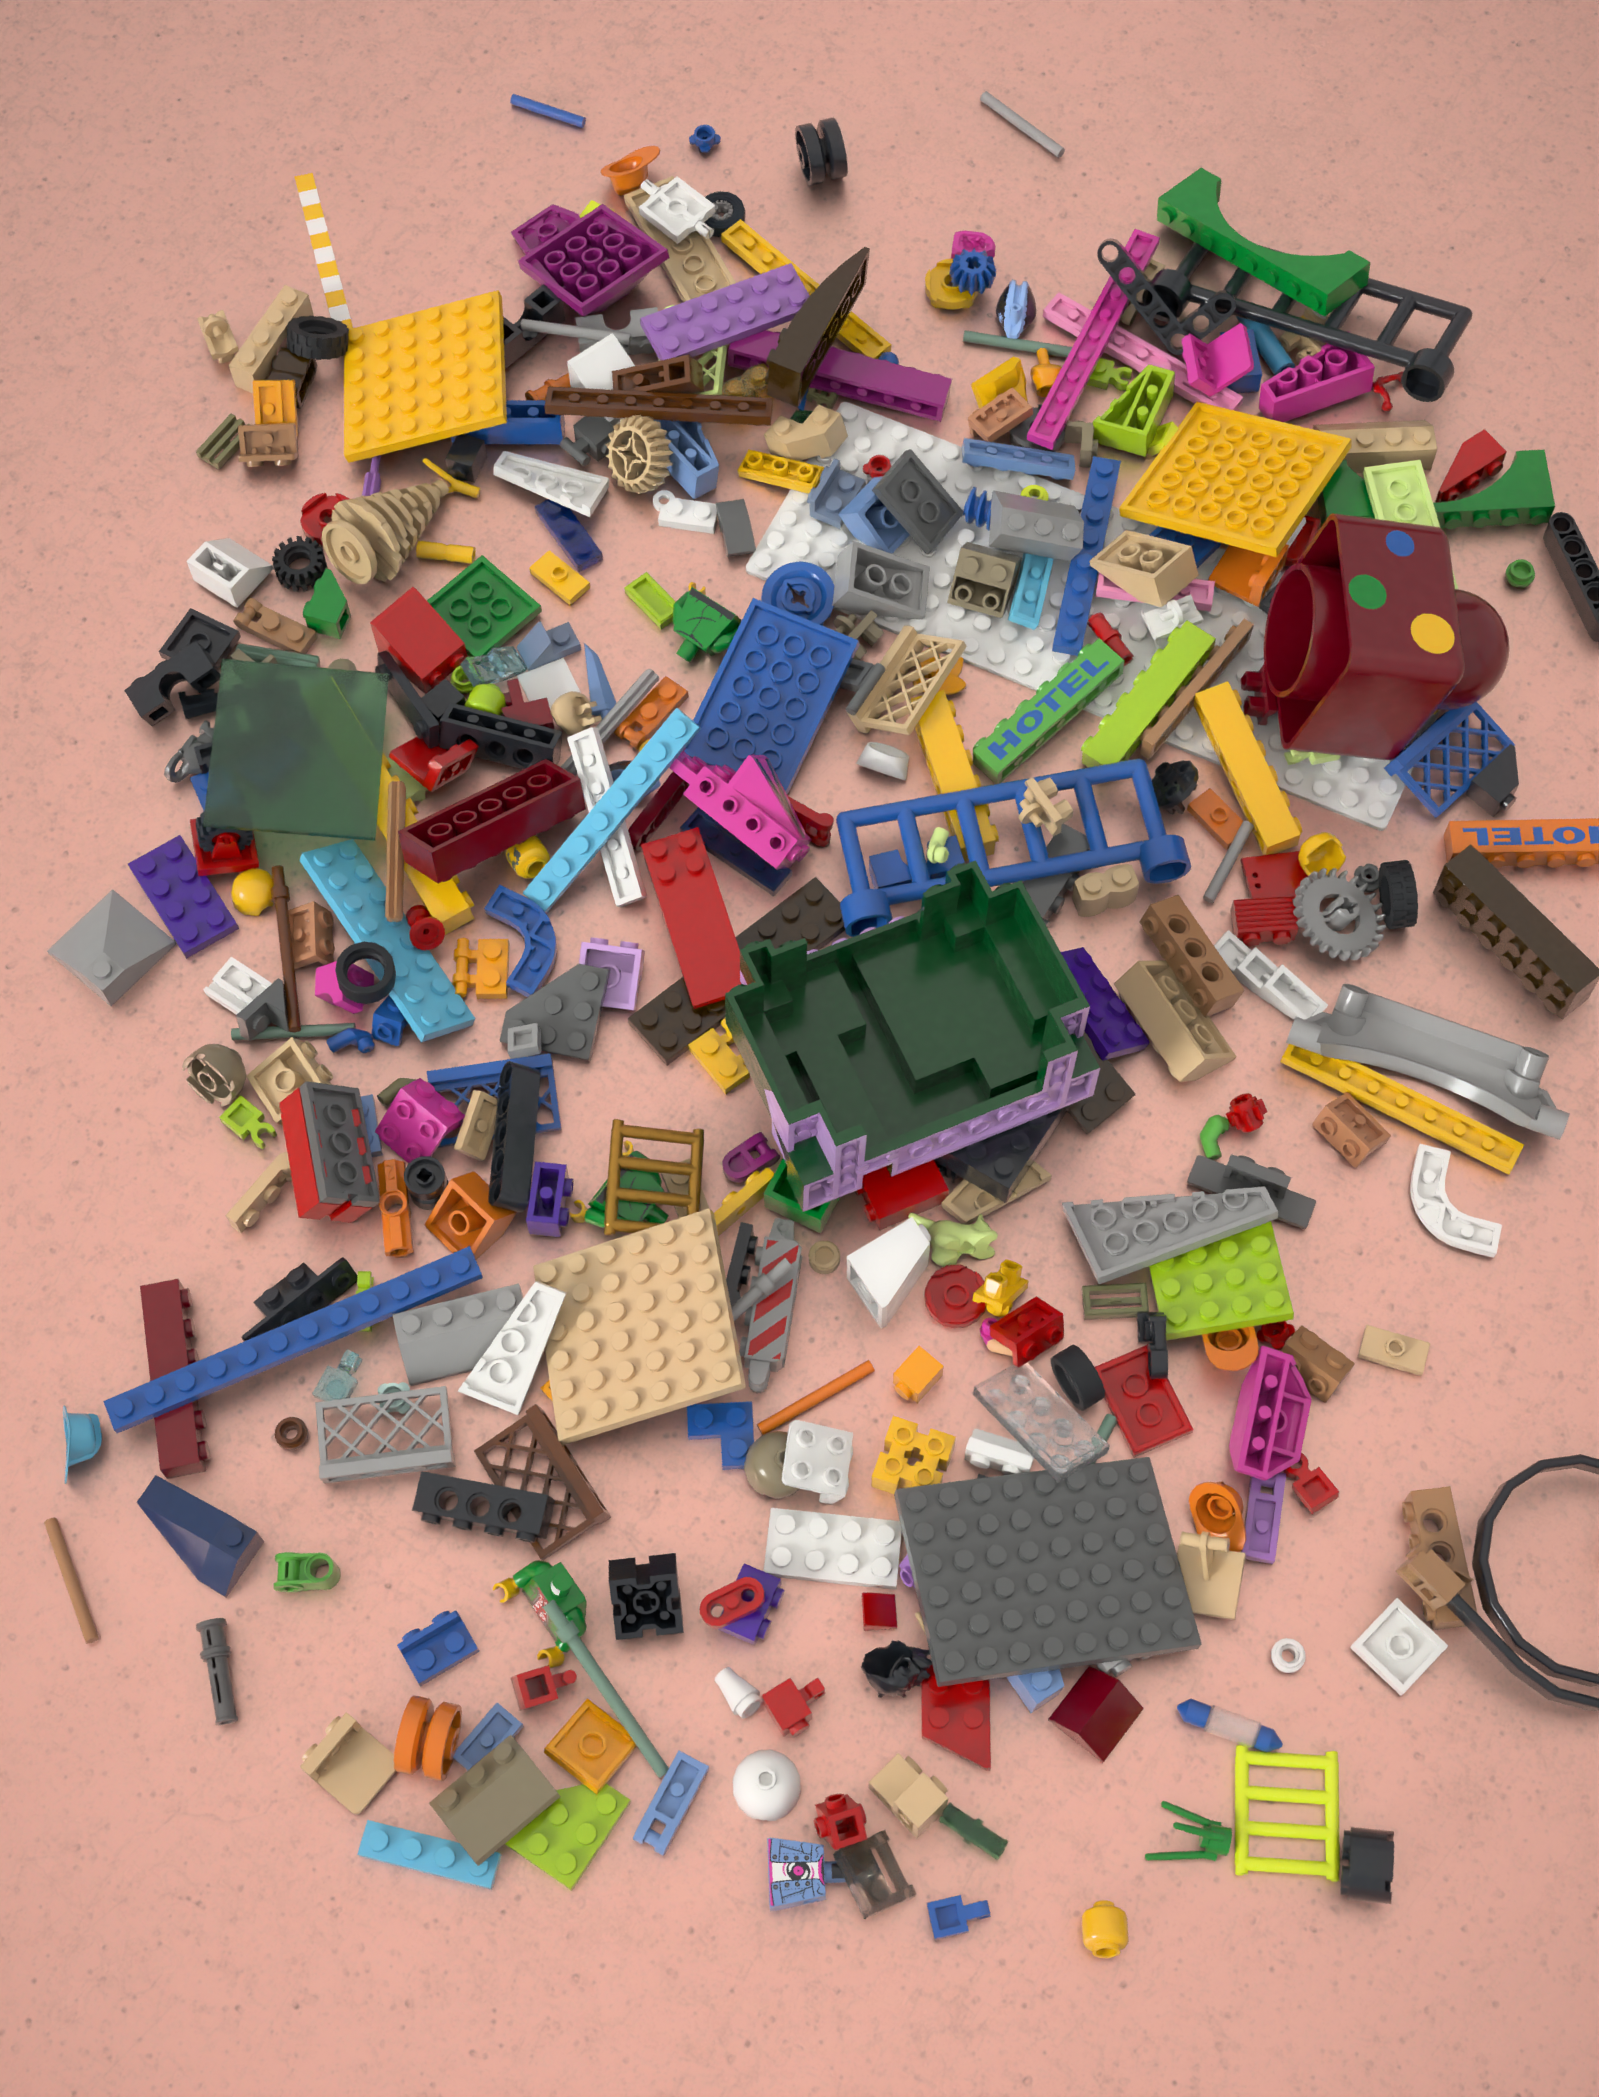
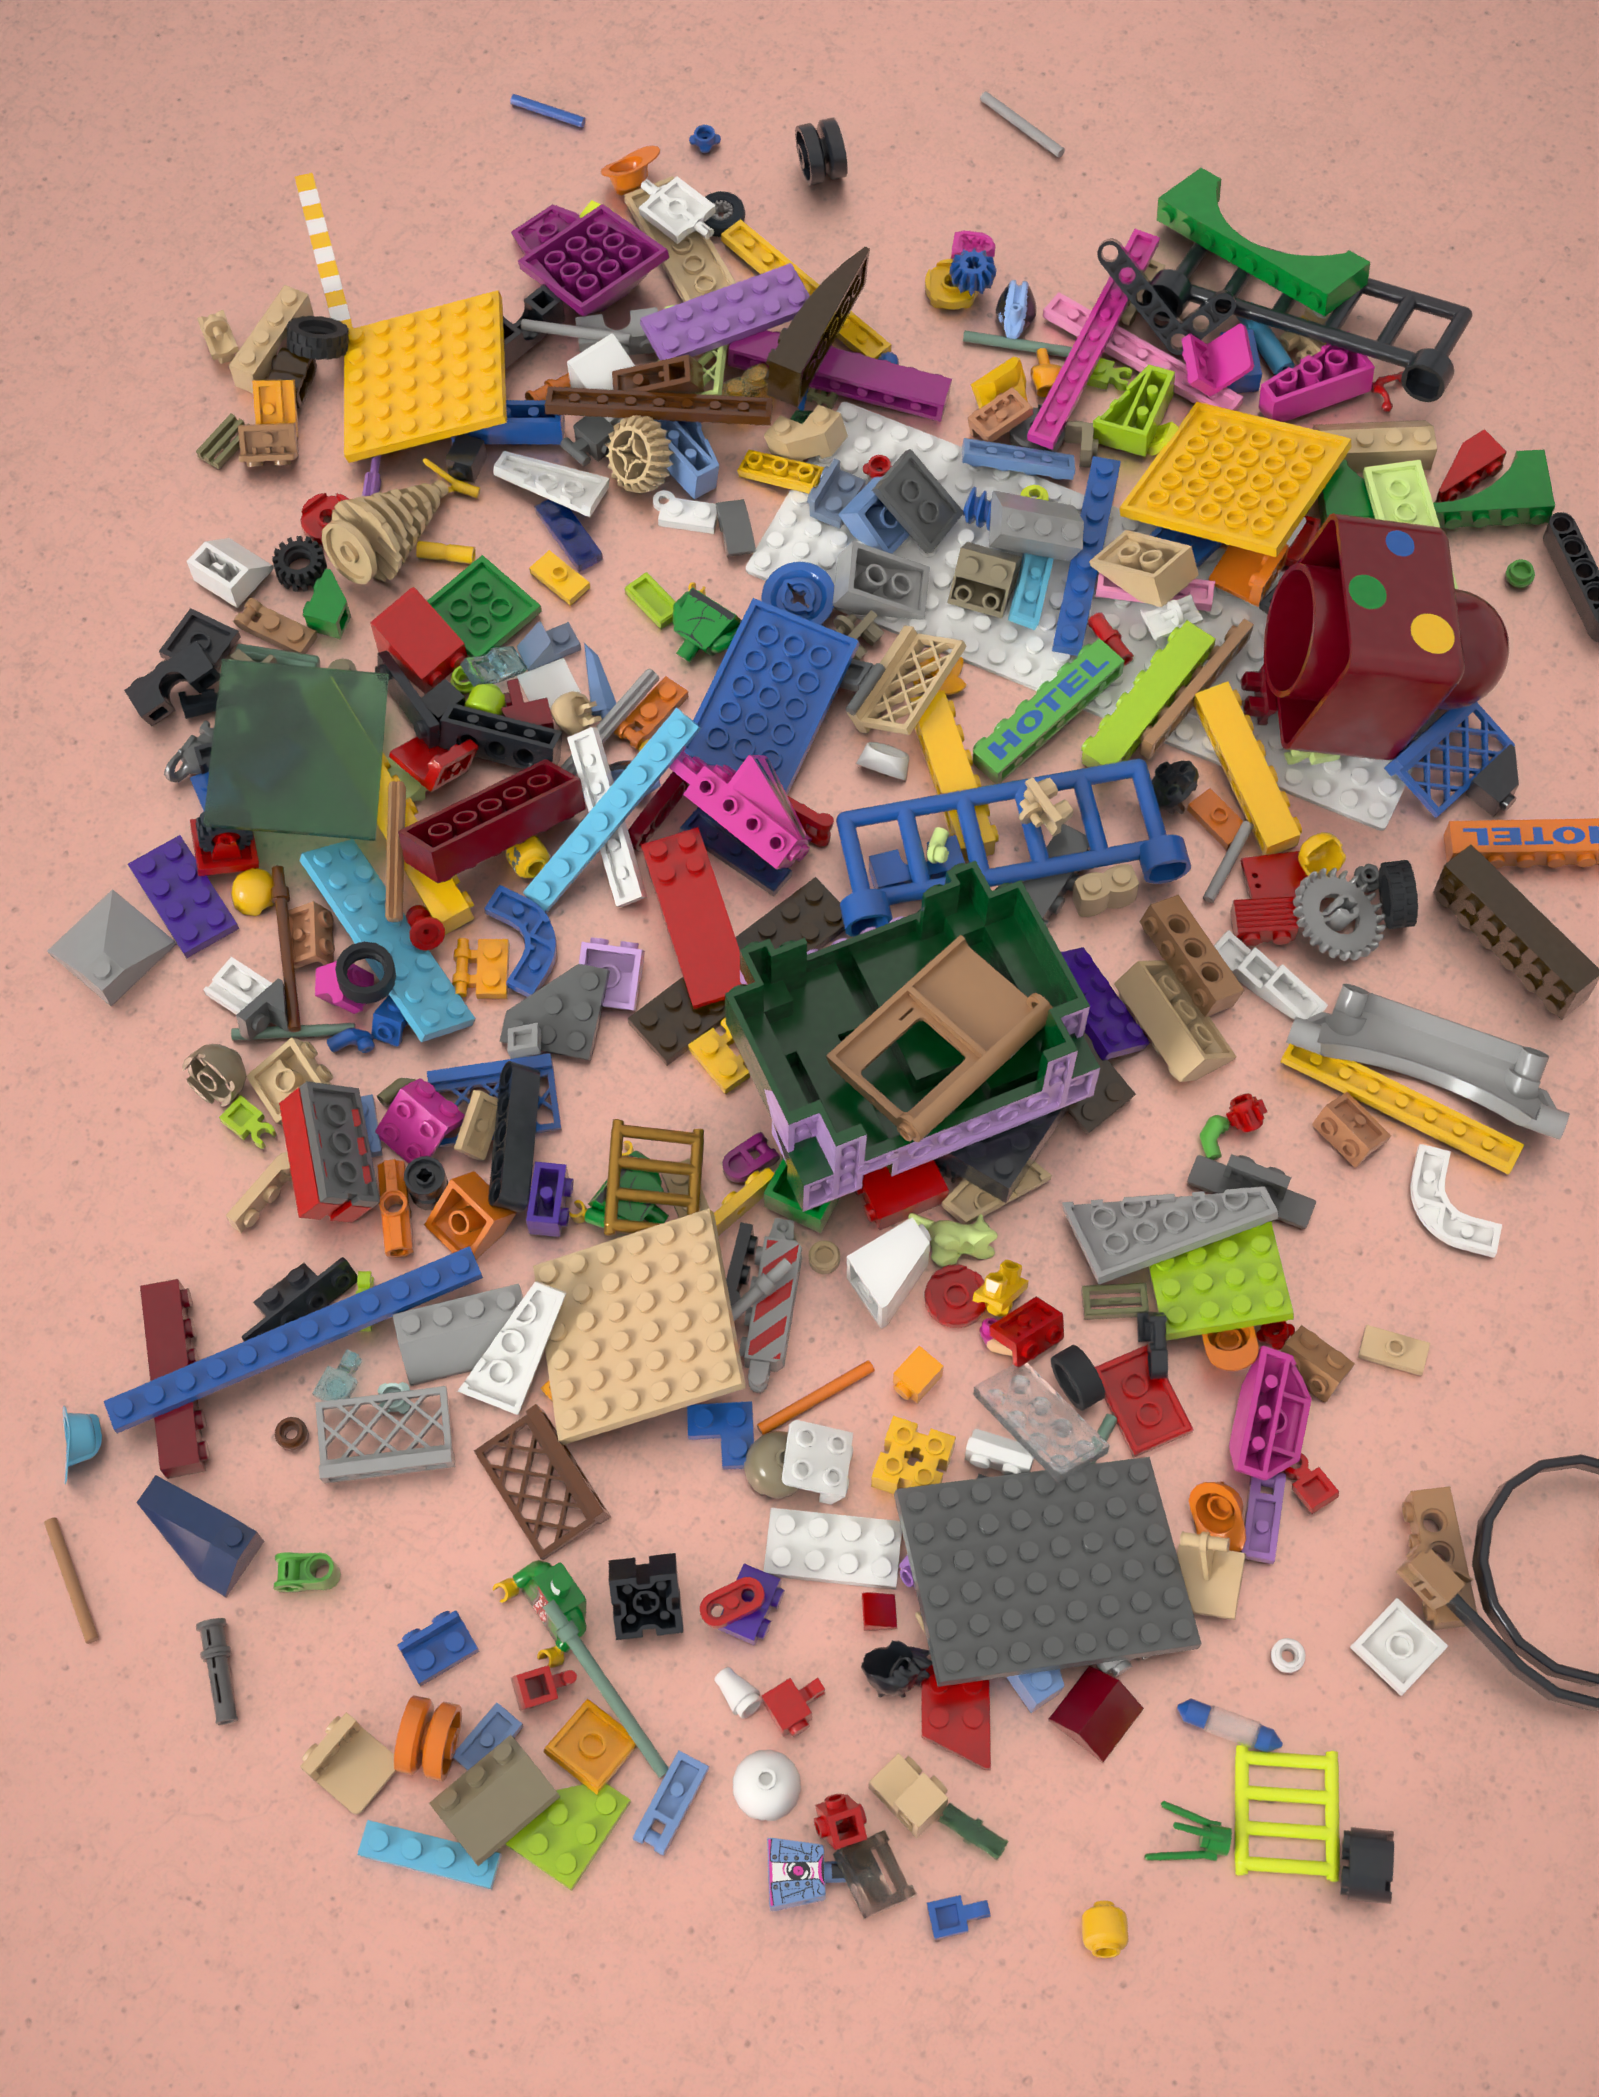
(436, 1489): black brick -> none
(968, 1008): none -> medium nougat piece

